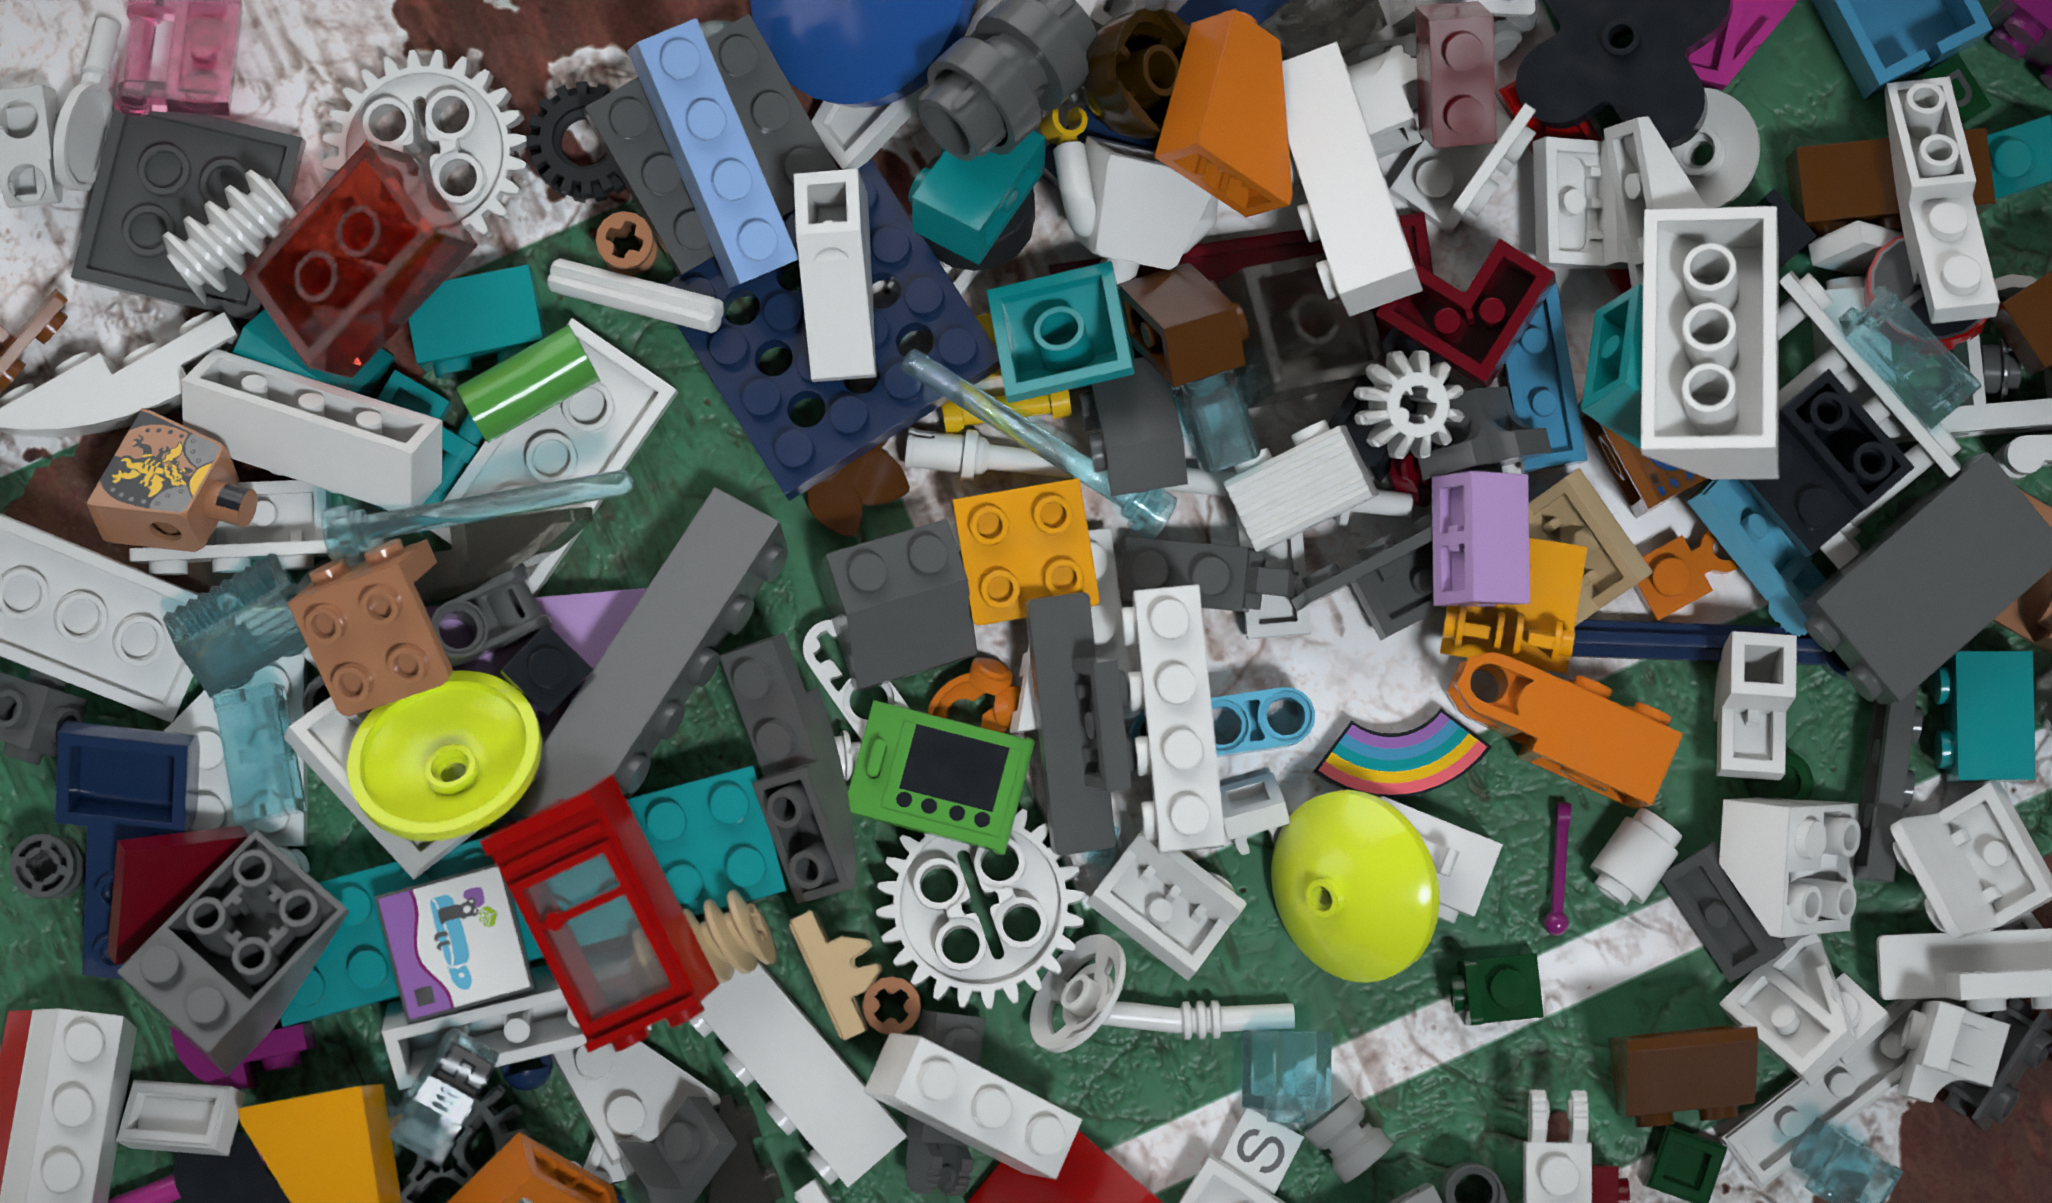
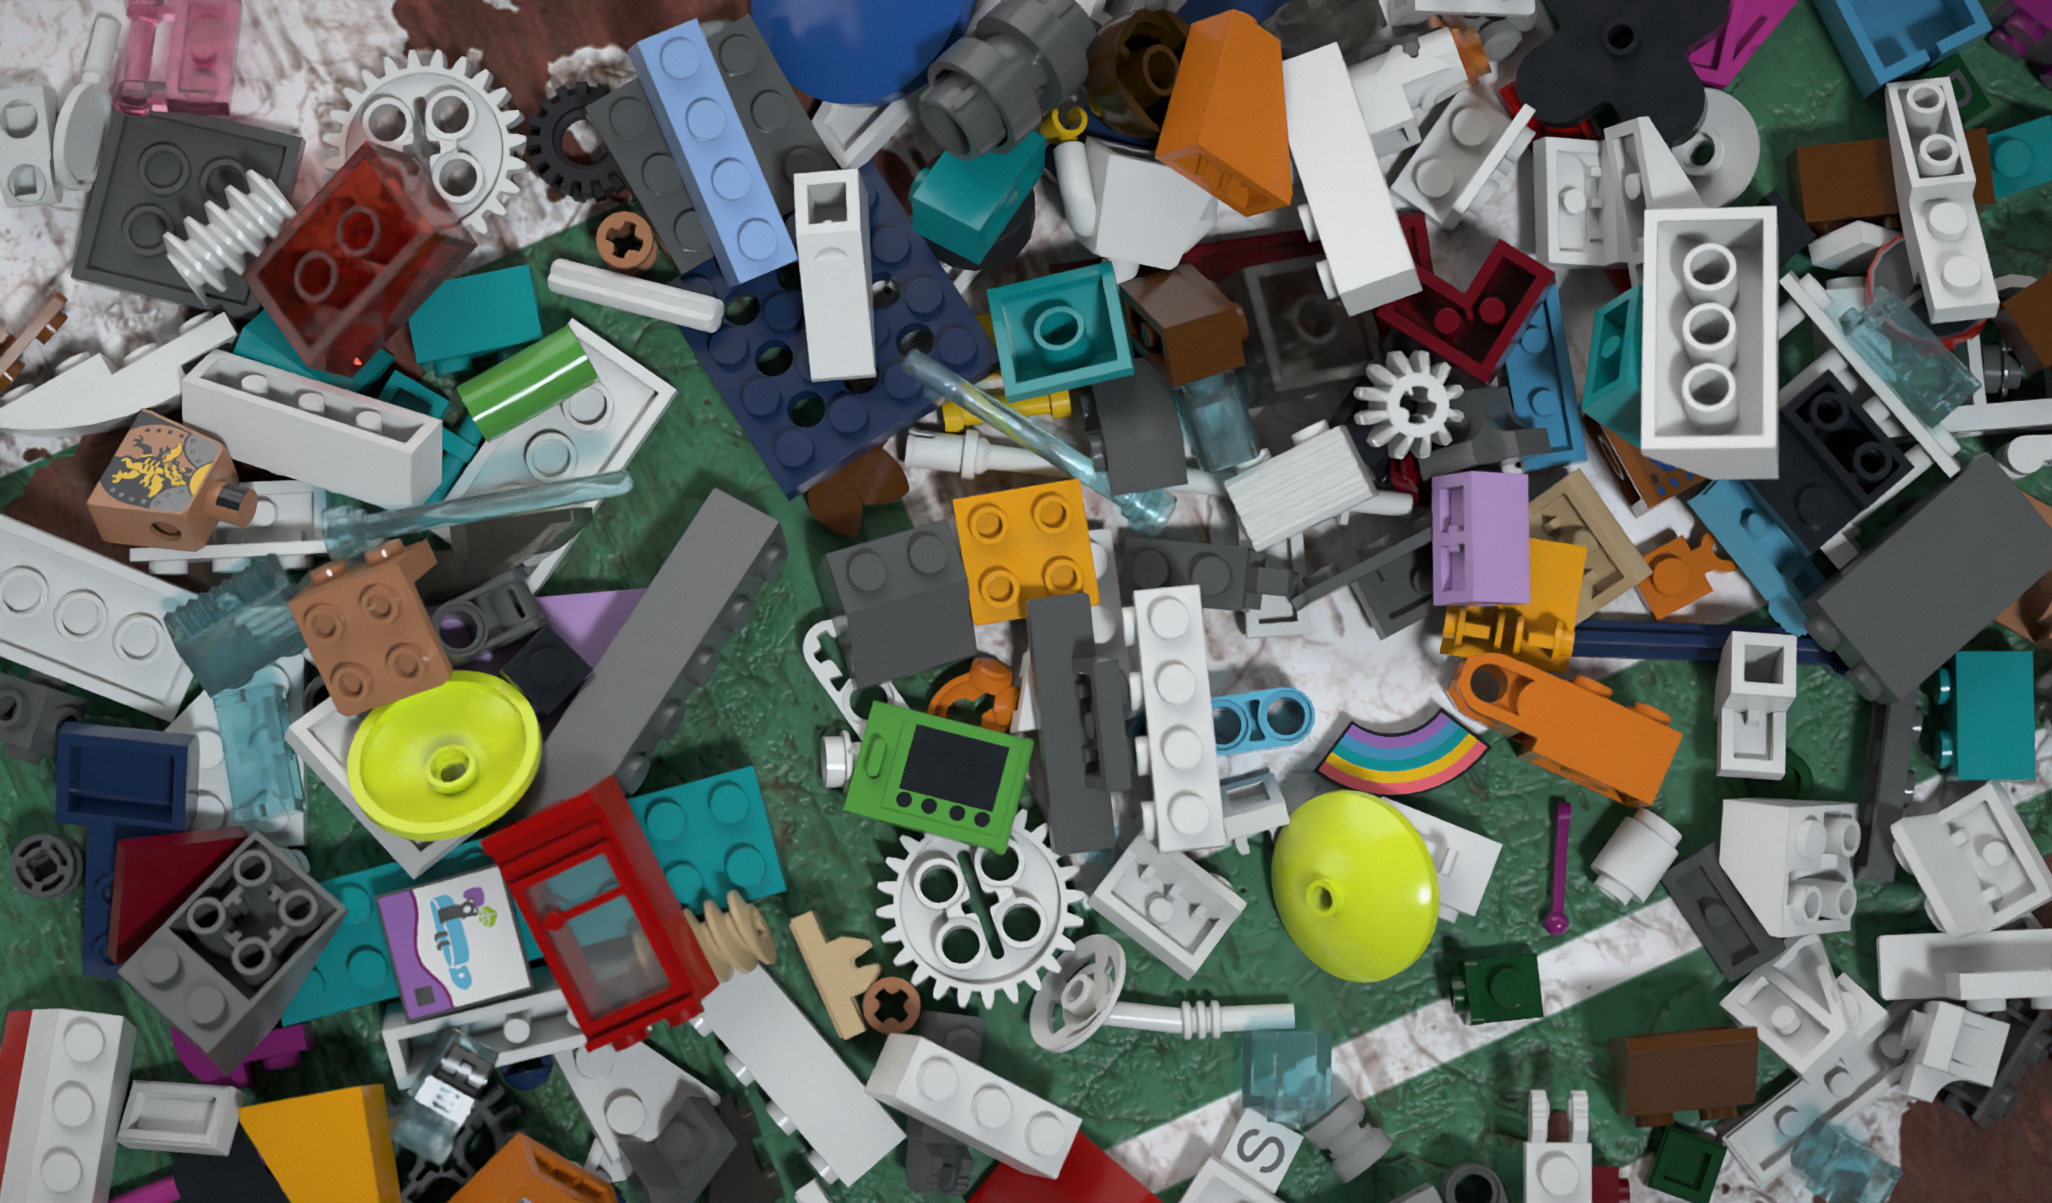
(801, 768): dark grey slope -> none
(1455, 74): brick -> none

